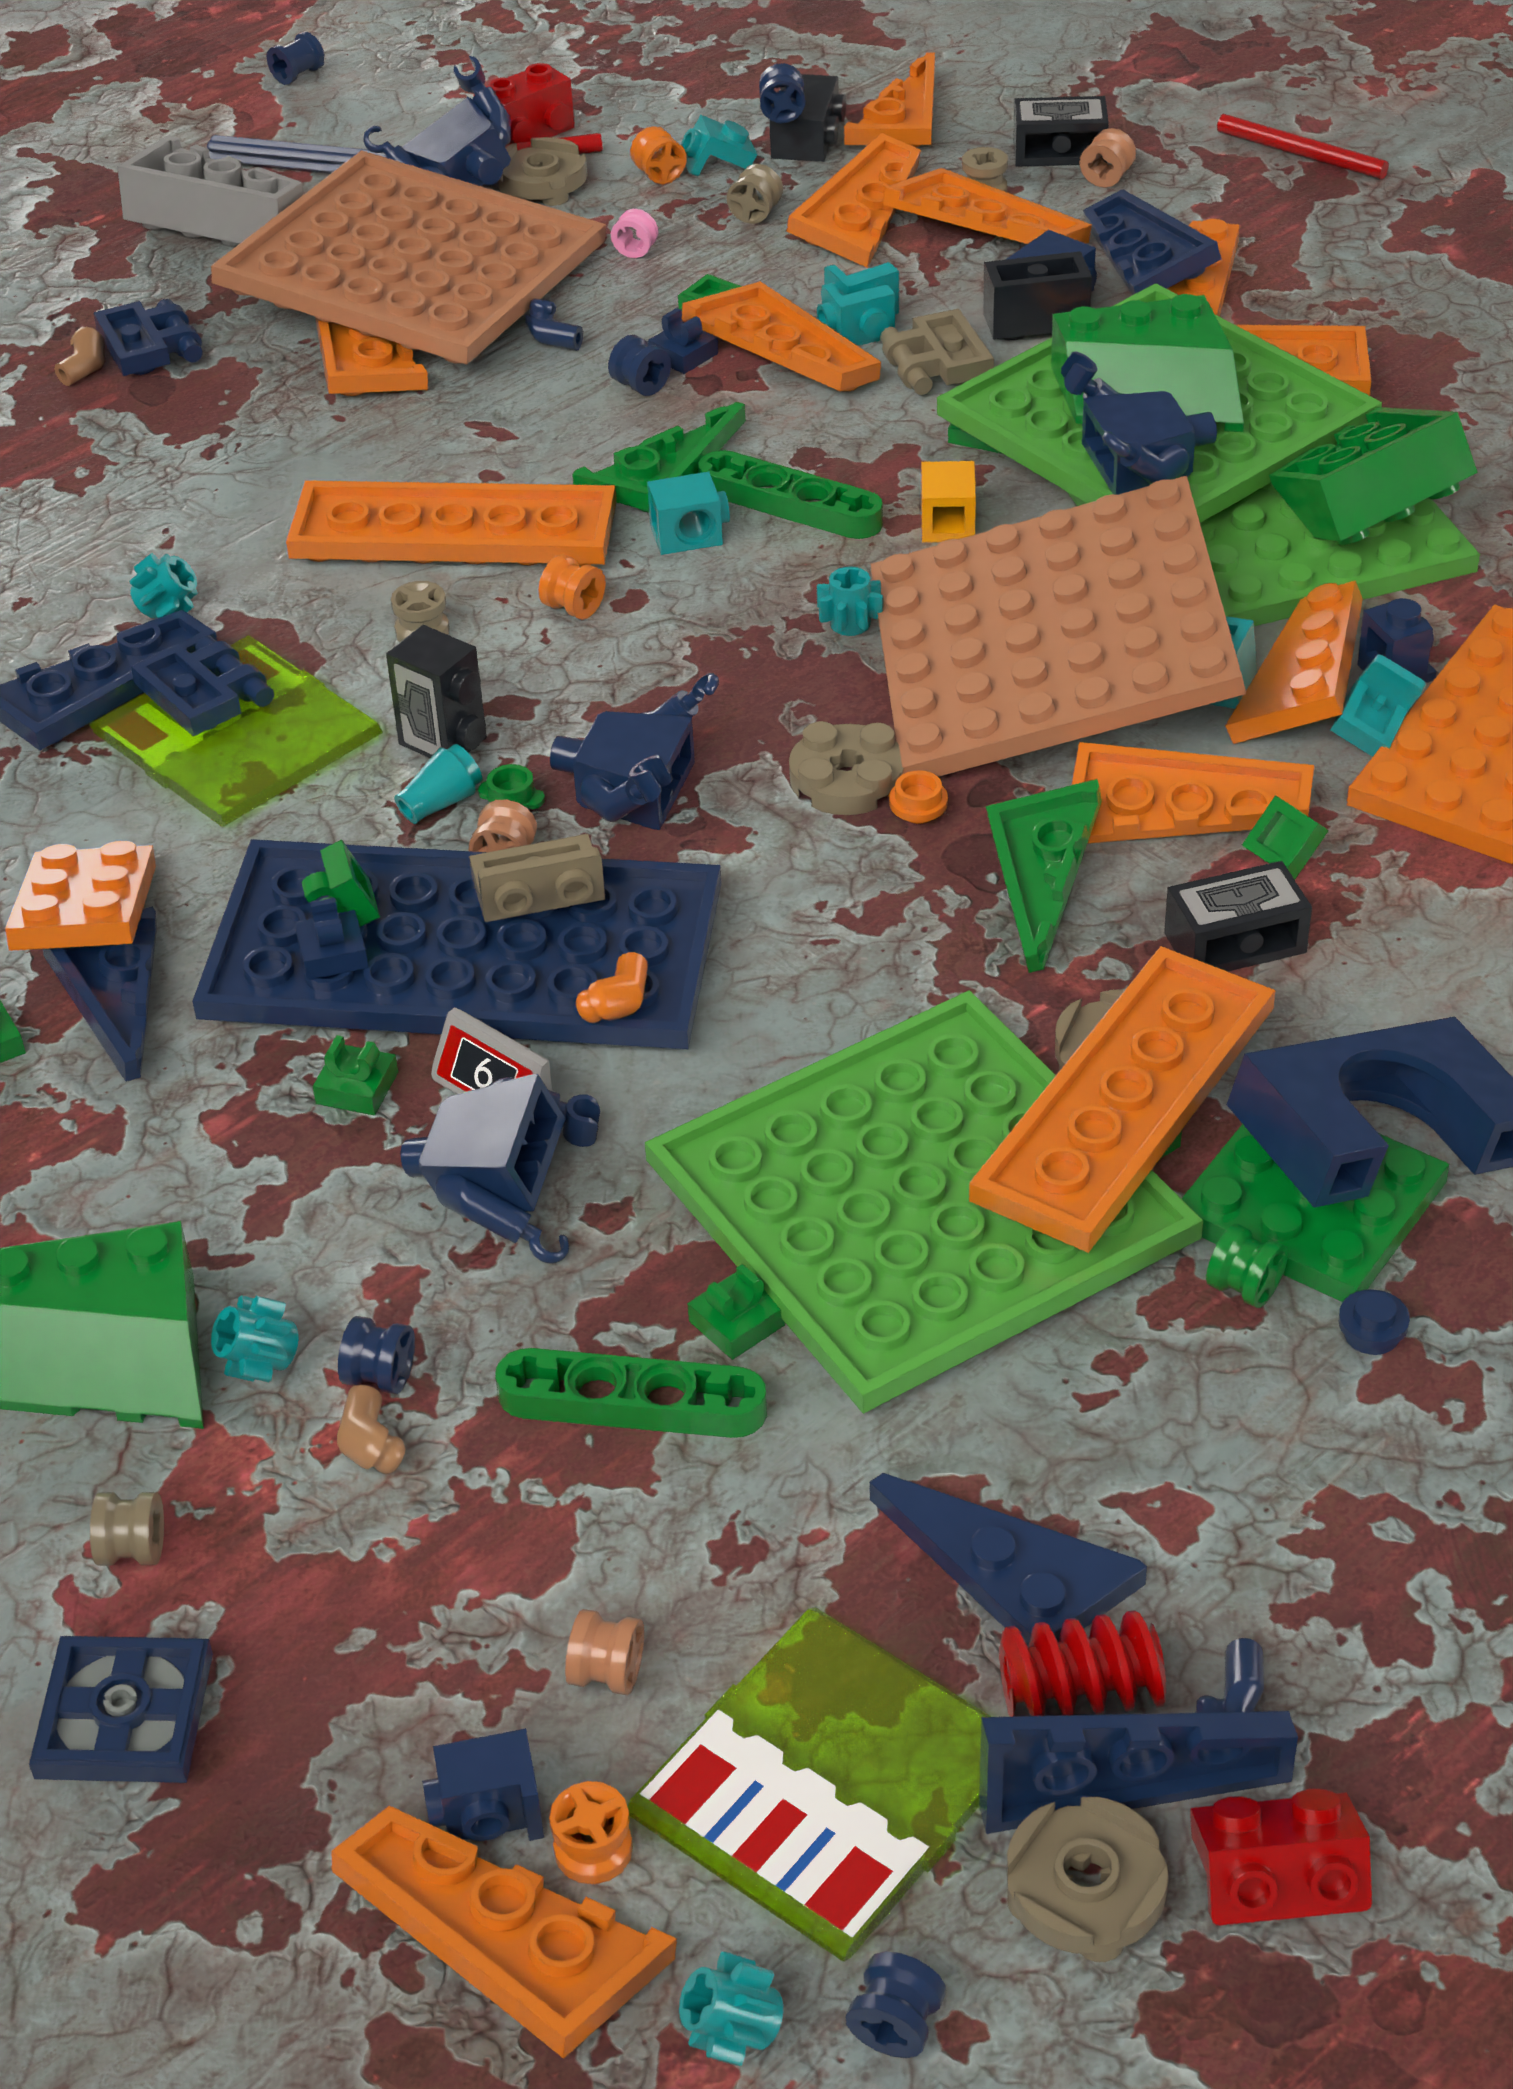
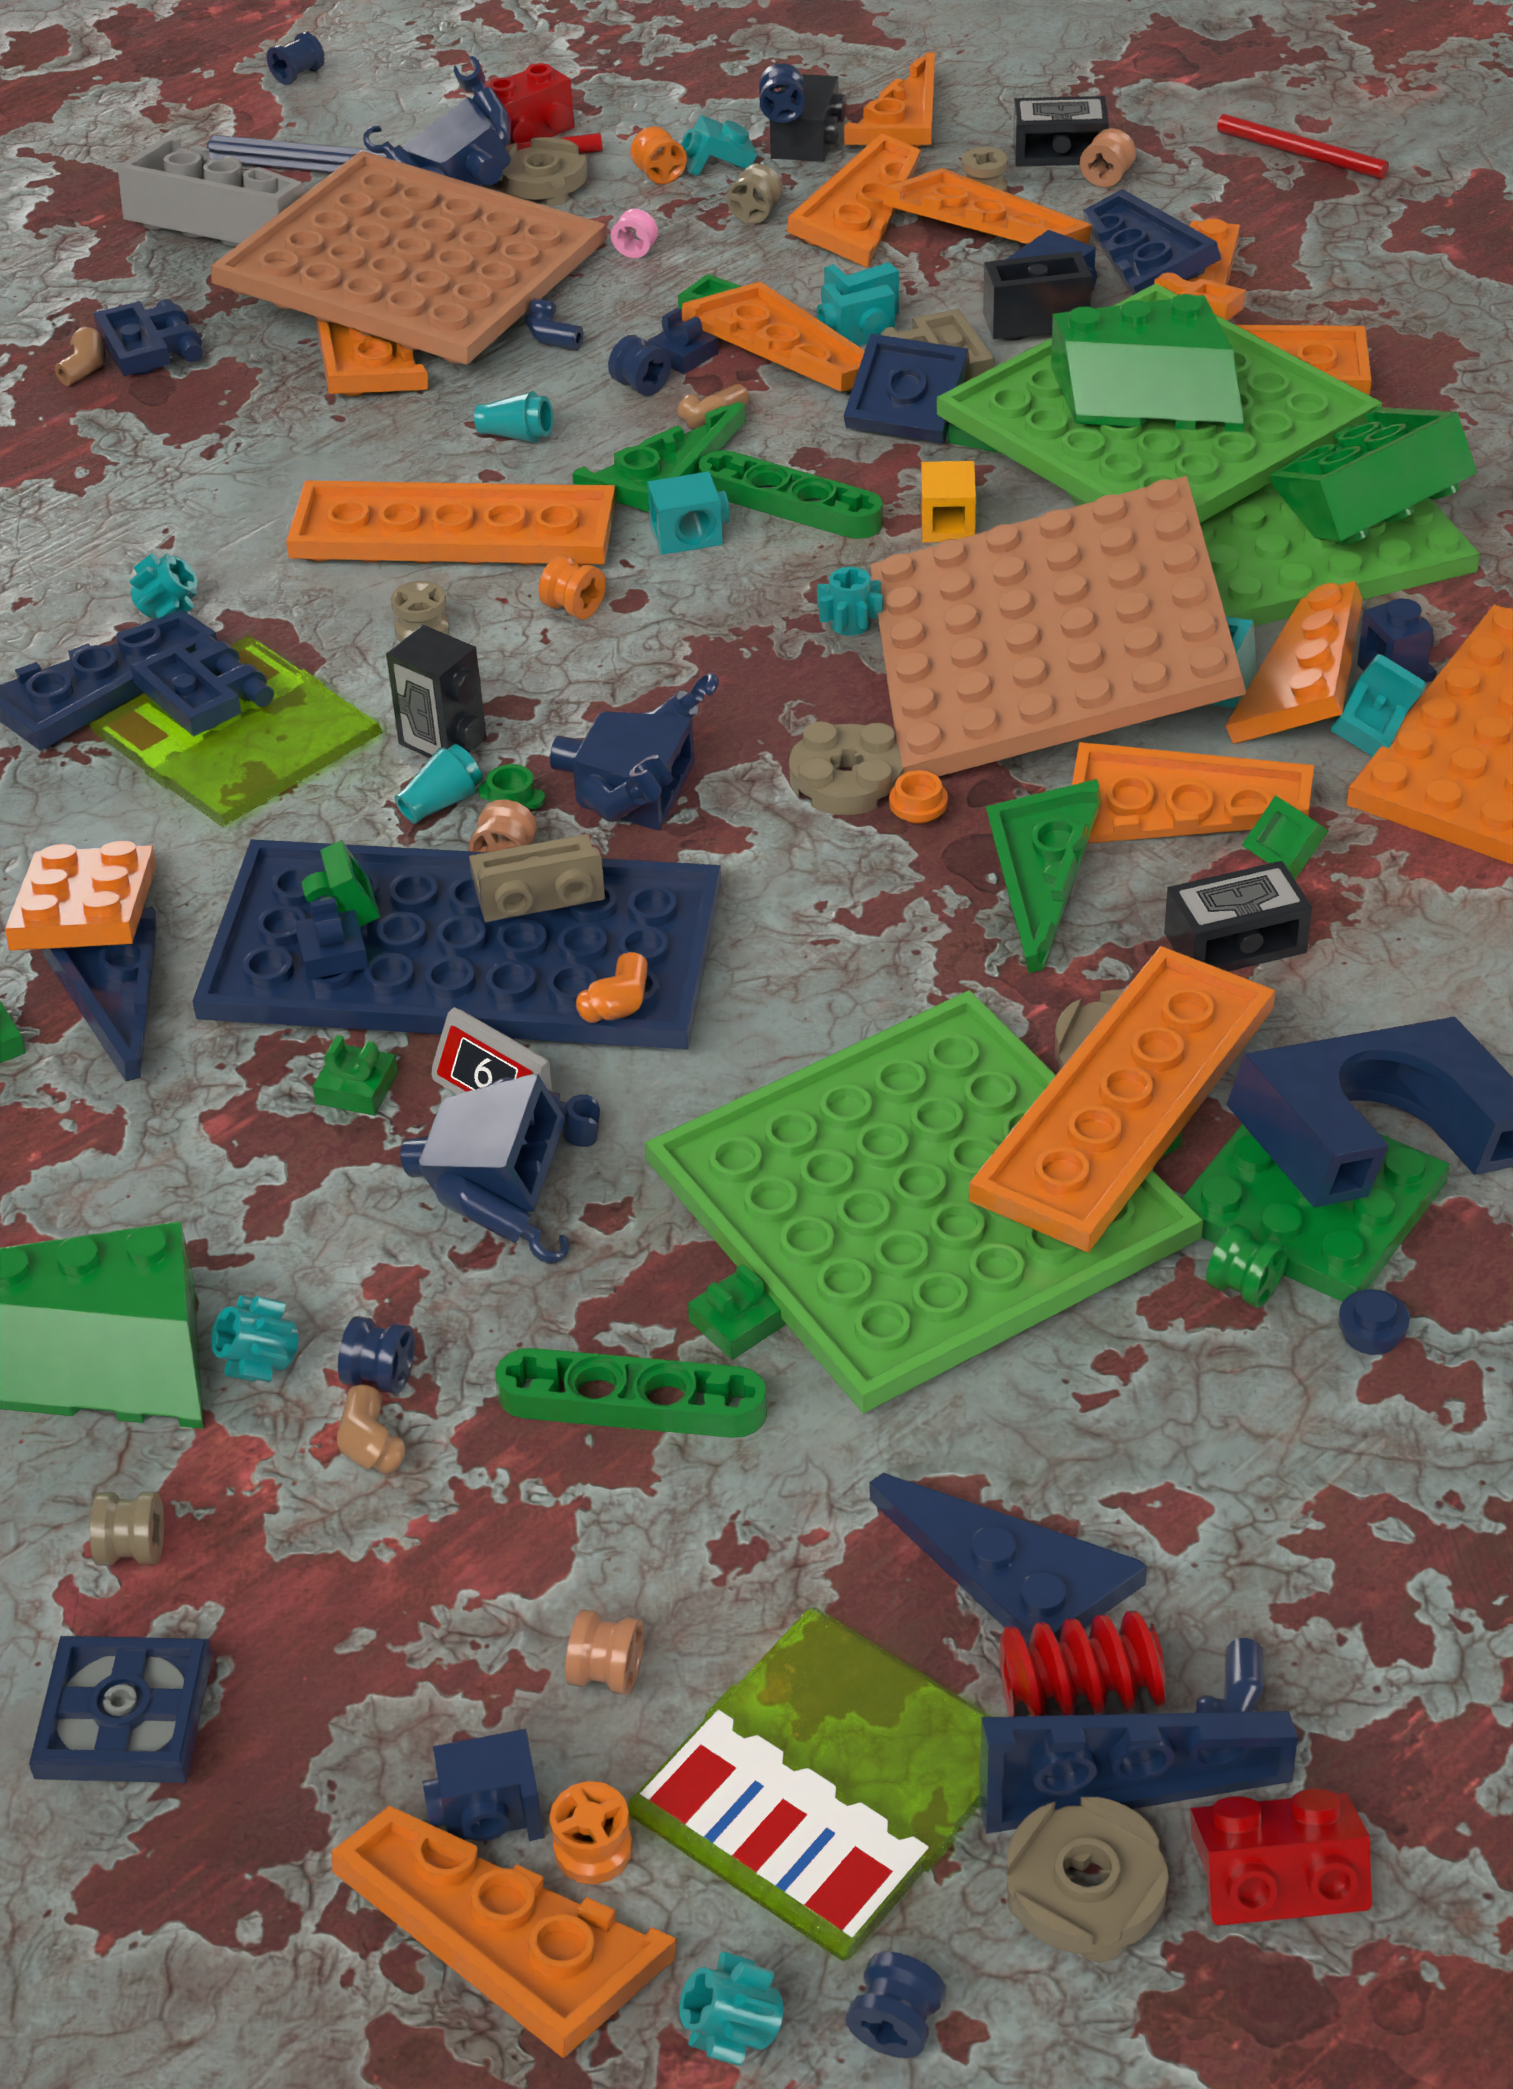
(516, 417): none -> teal cone
(693, 409): none -> medium nougat arm
(901, 385): none -> dark blue plate
(1134, 435): dark blue torso -> none
(1222, 298): none -> orange plate

